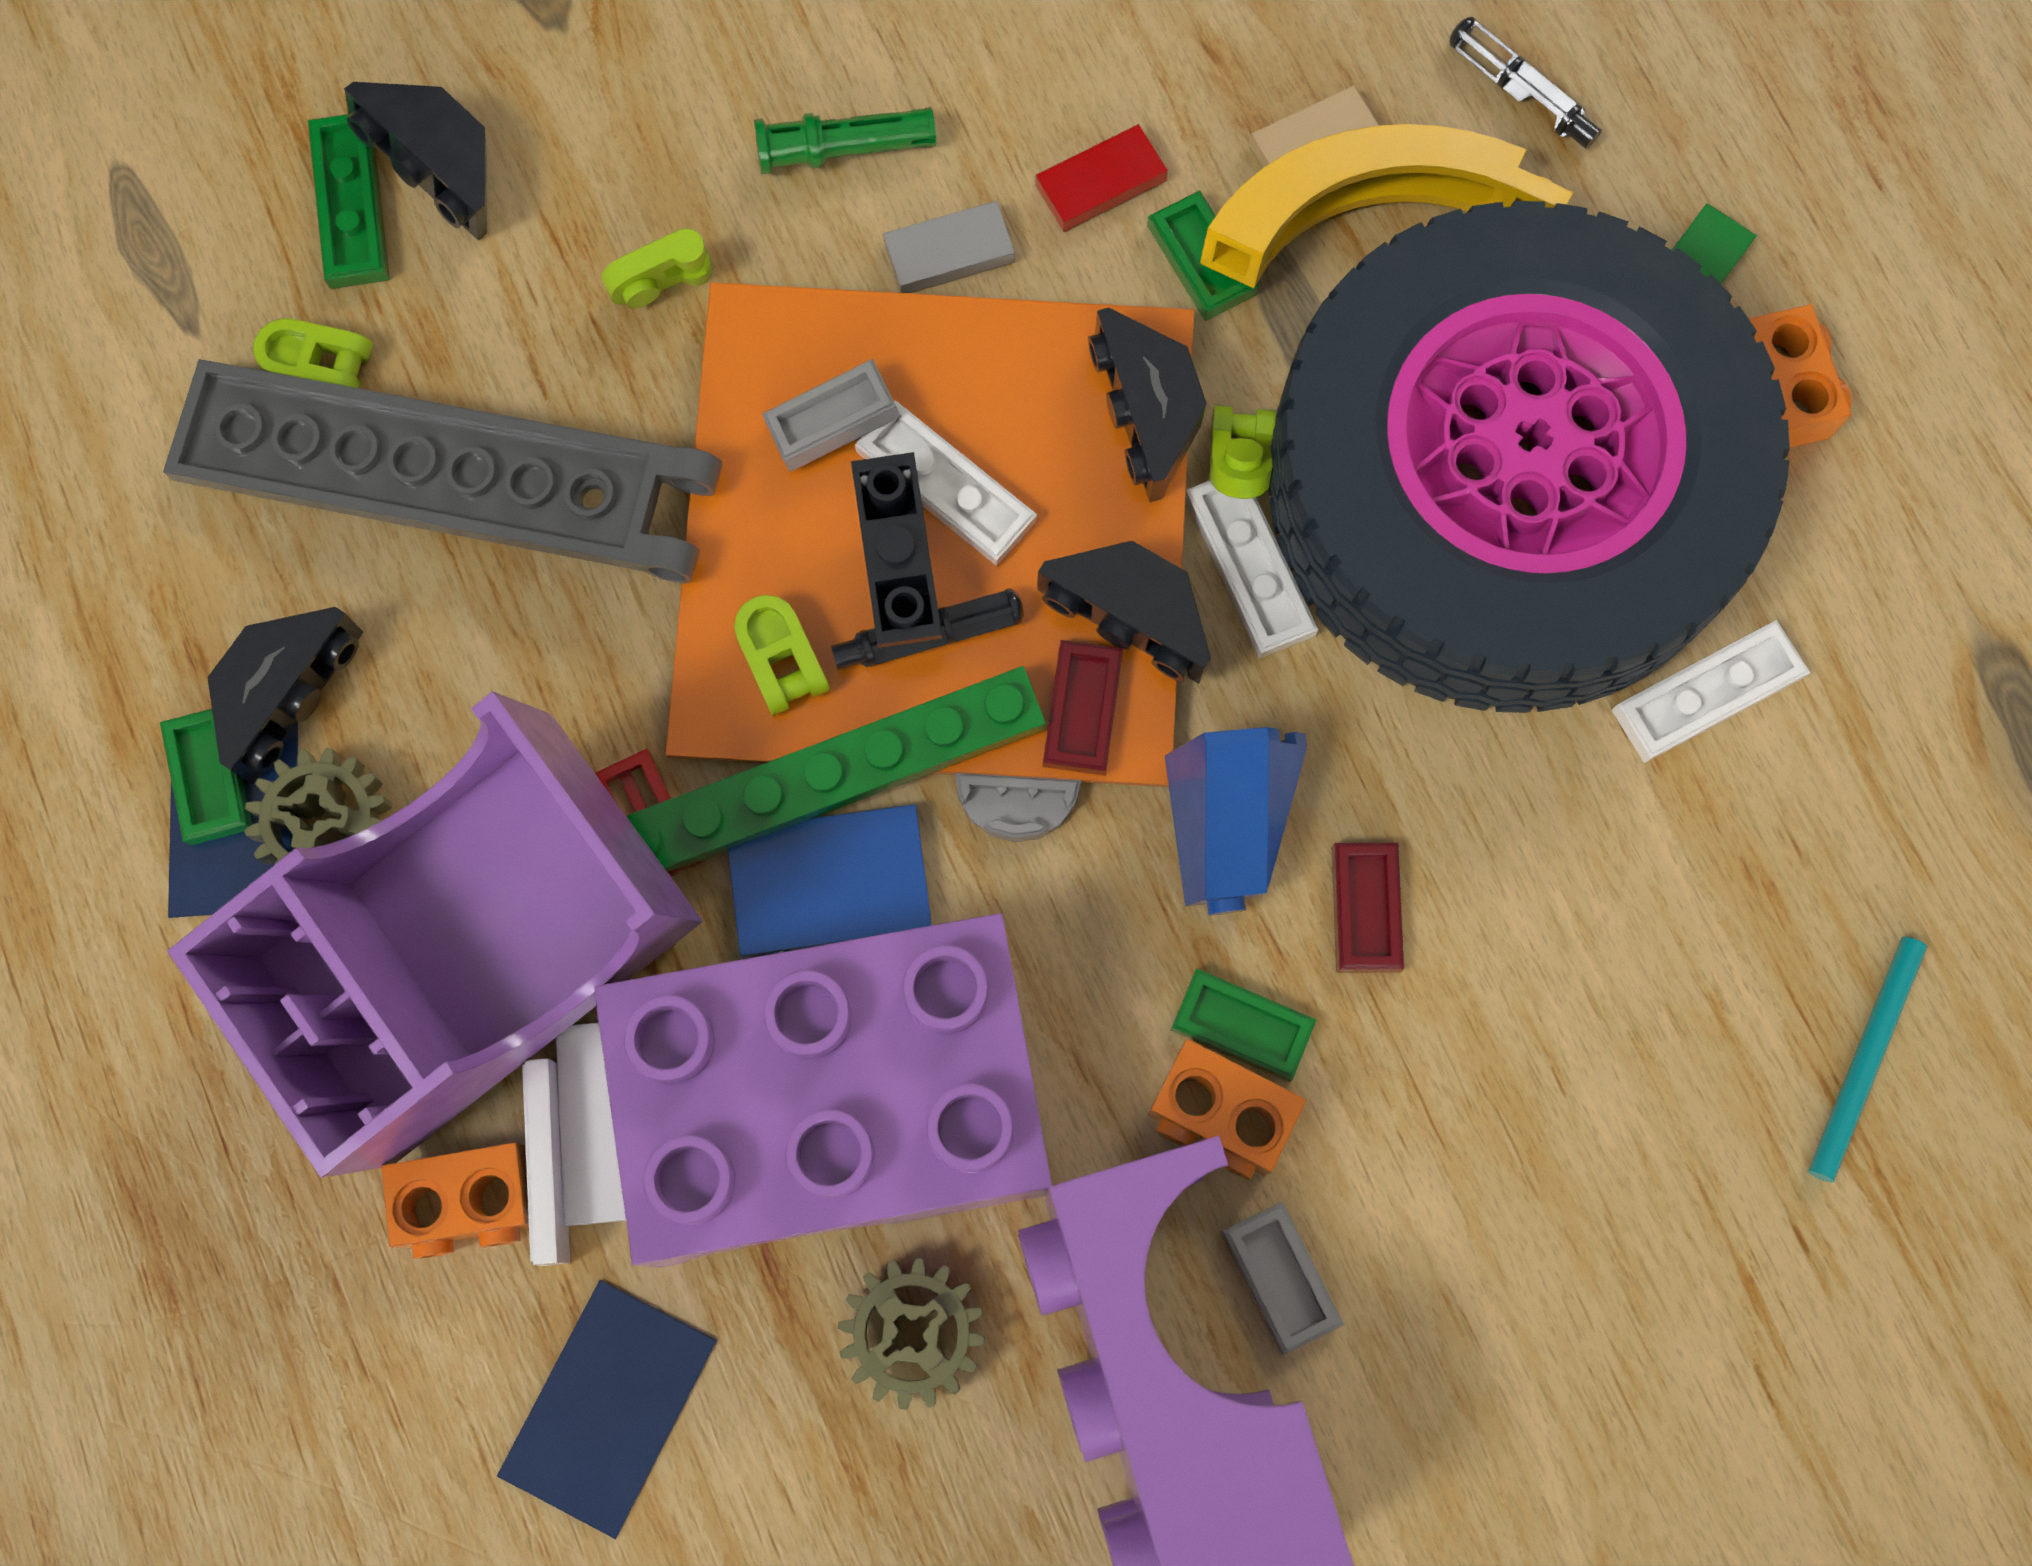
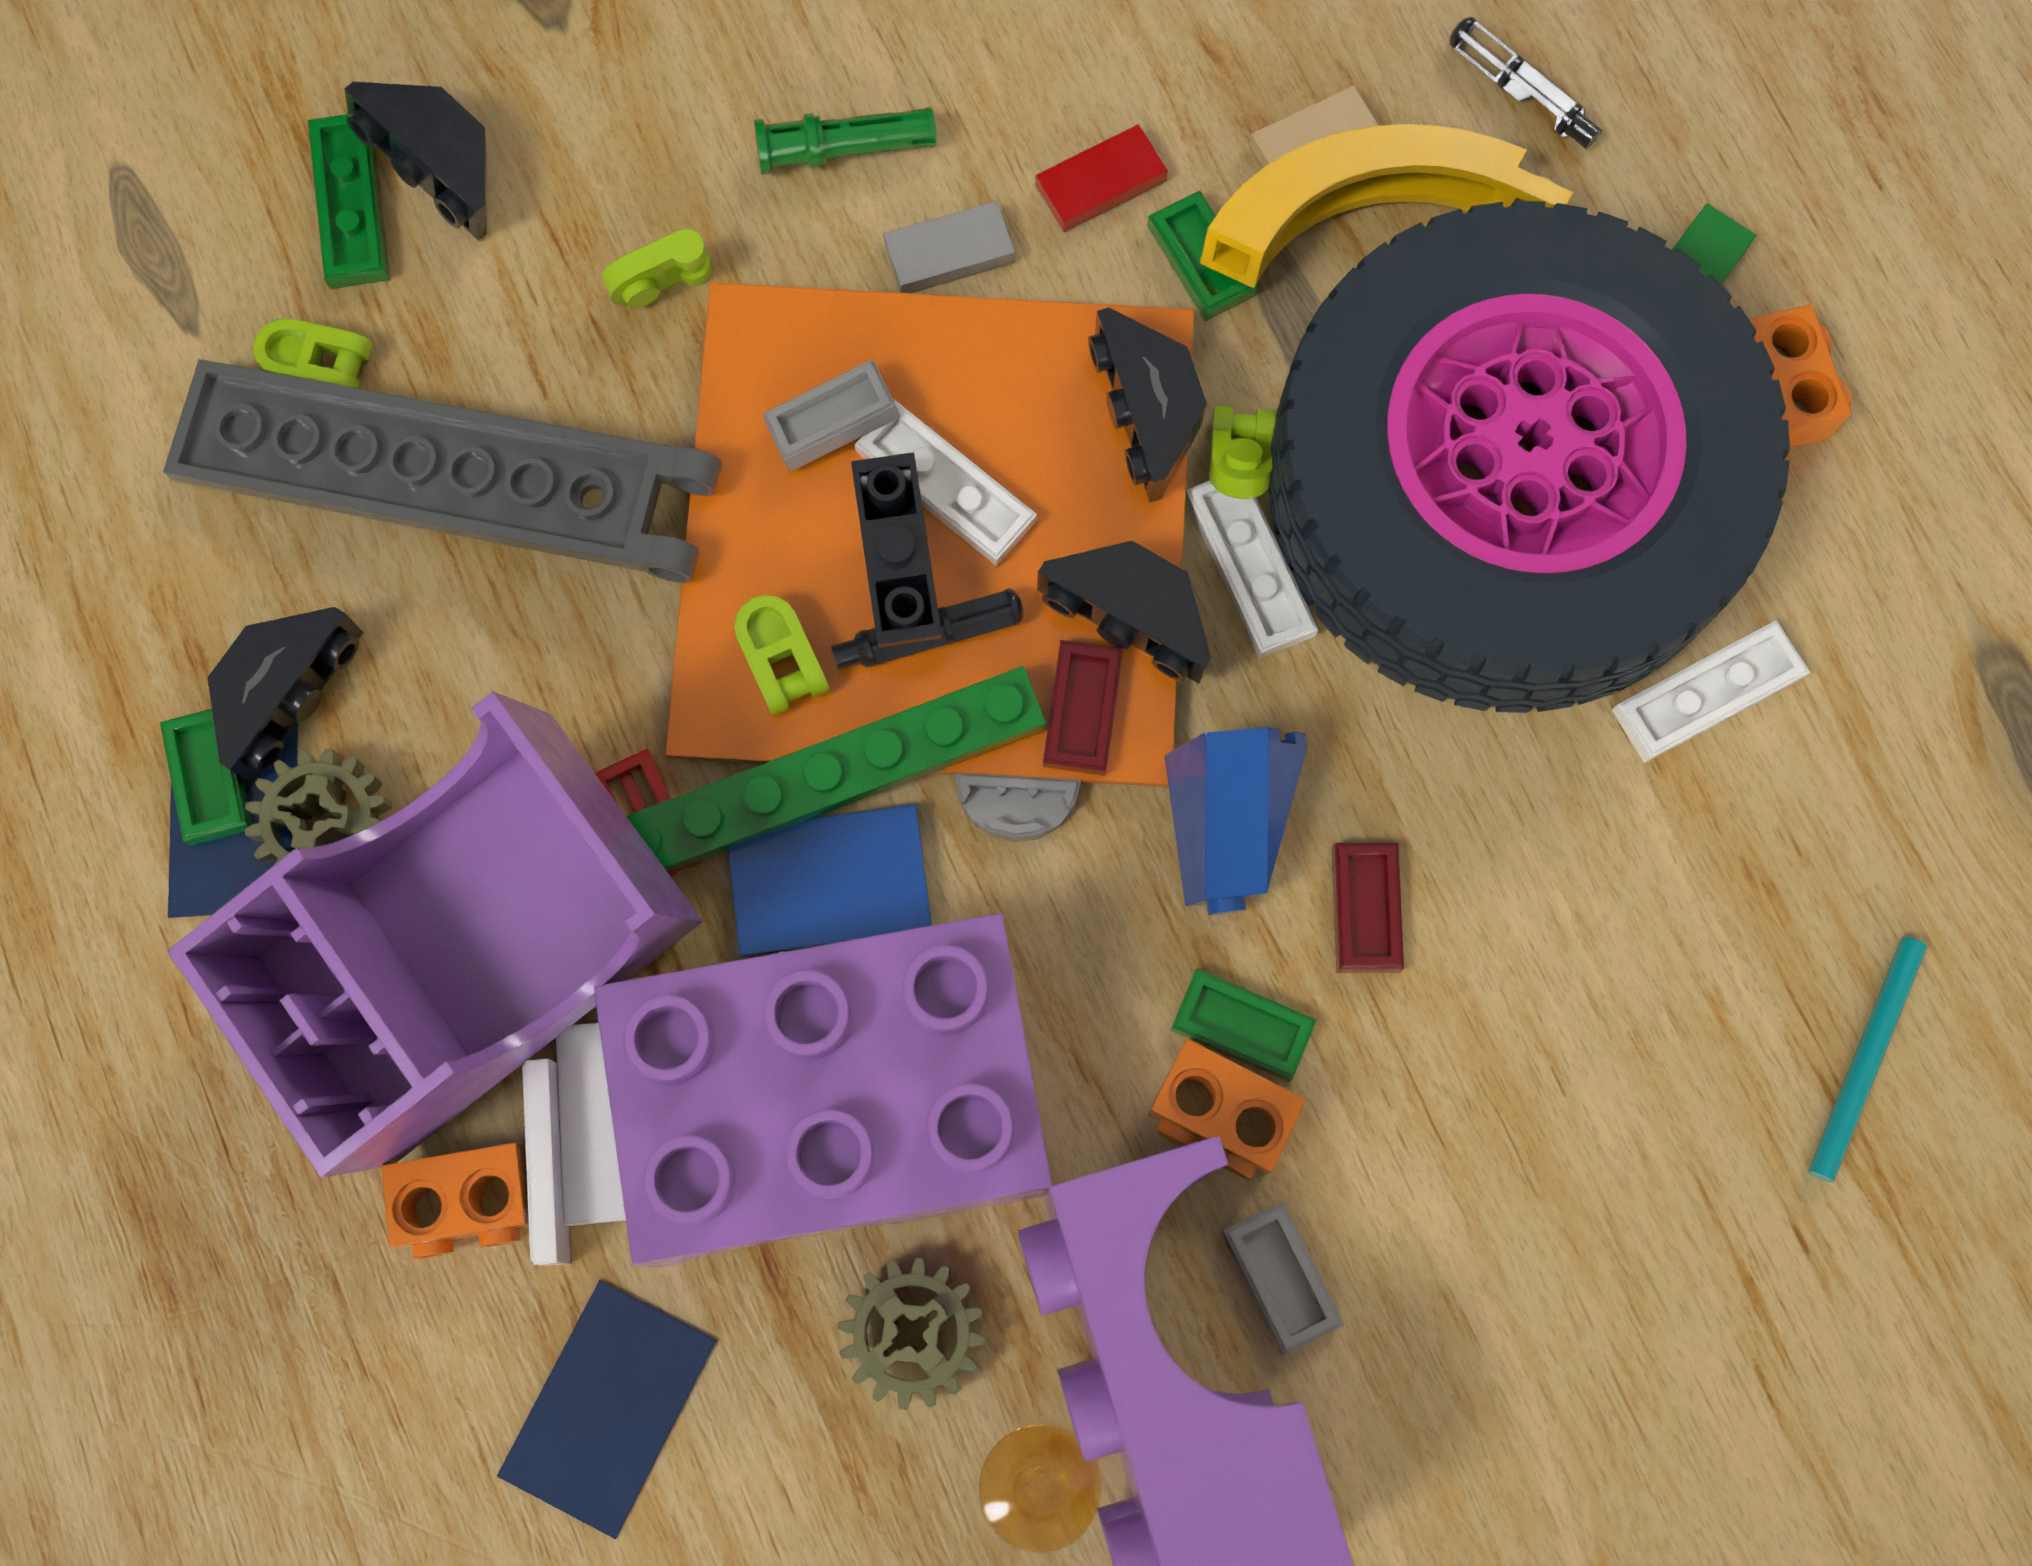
(1014, 1464): none -> clear yellow piece

